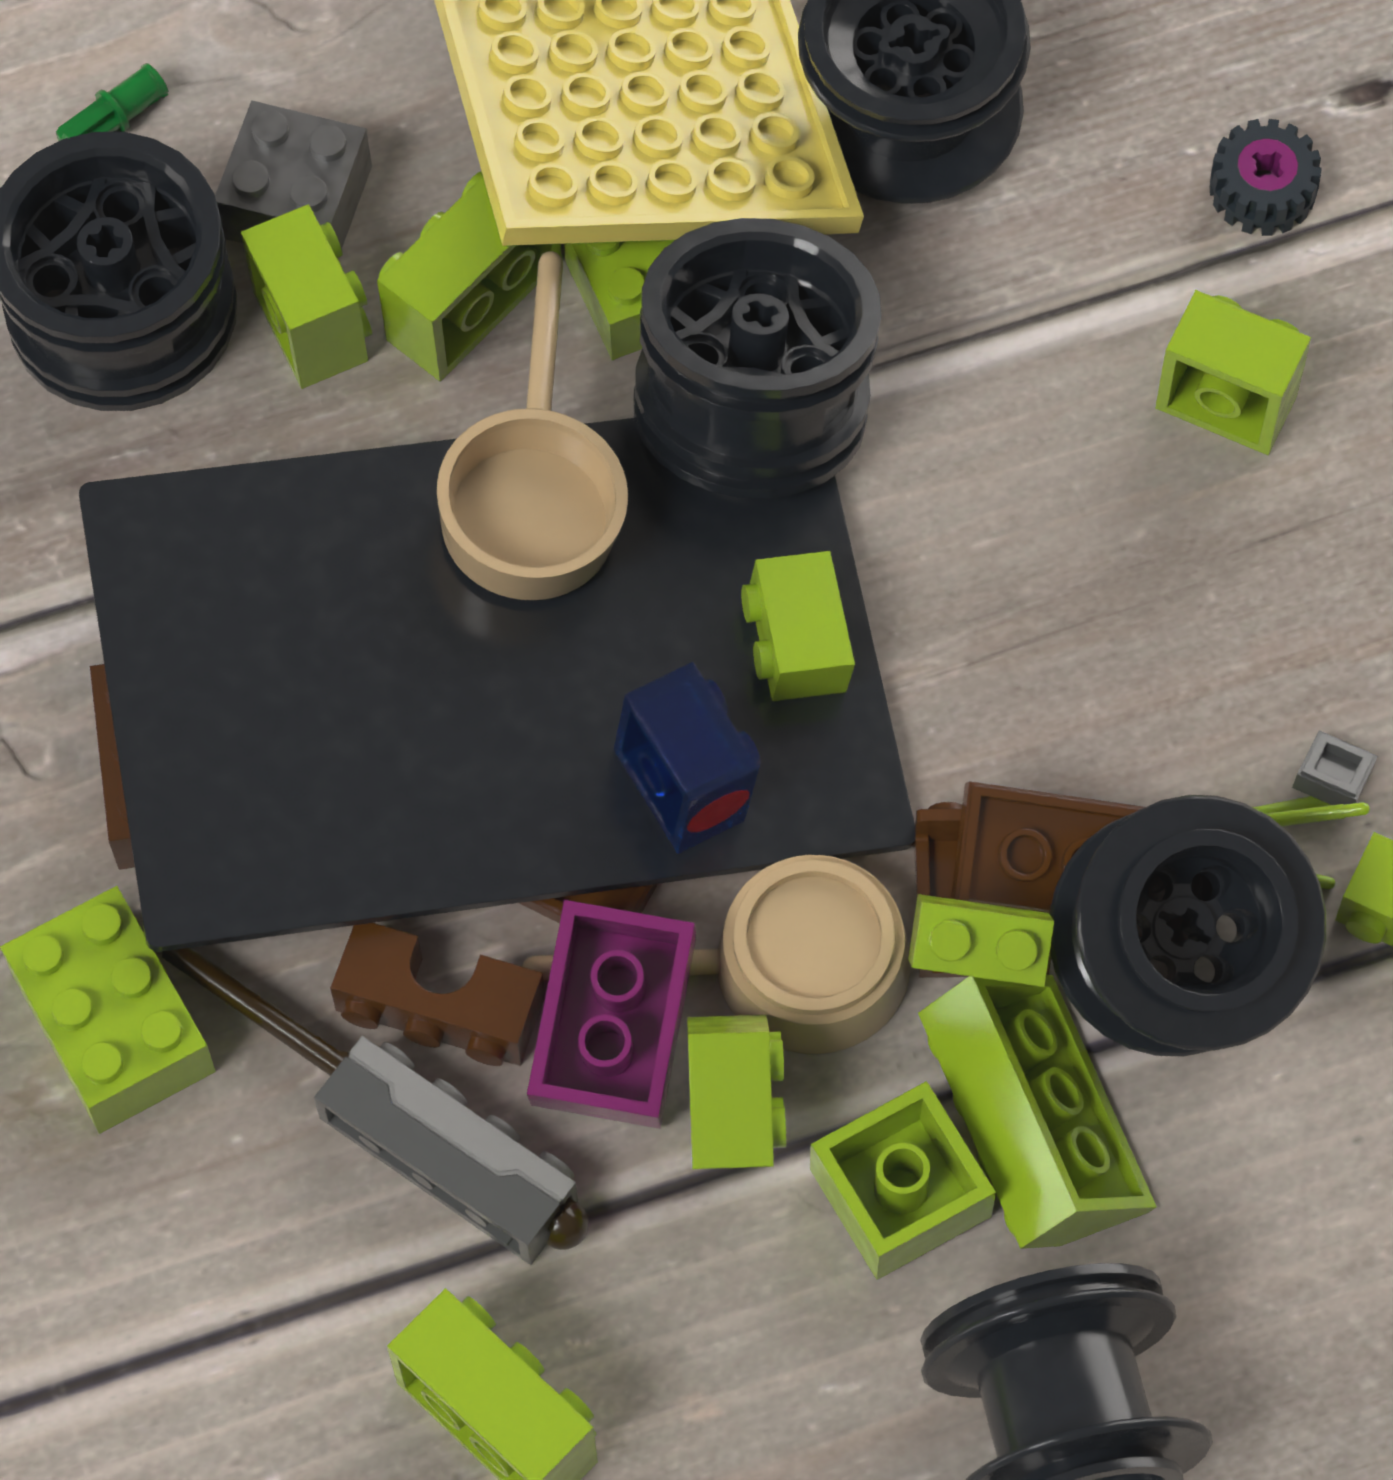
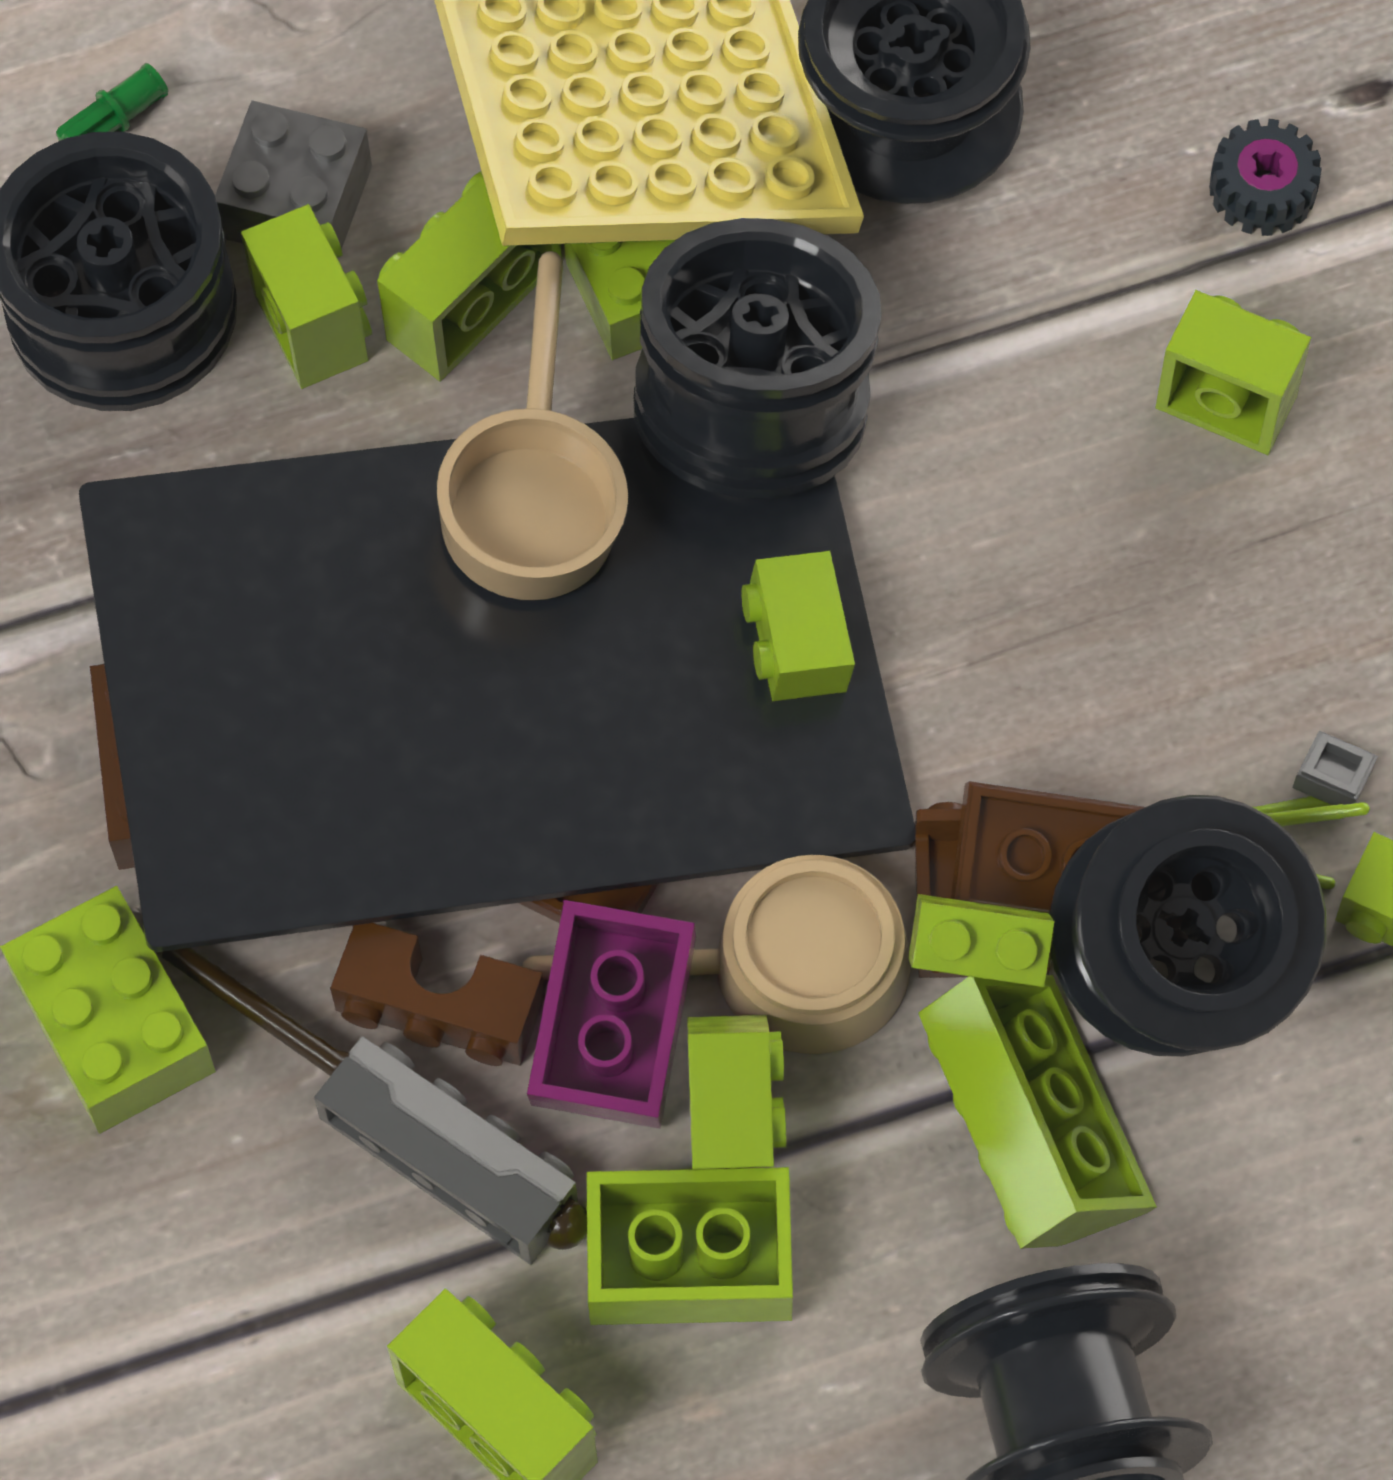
(687, 756): clear blue brick -> none
(689, 1246): none -> lime brick
(902, 1180): lime brick -> none

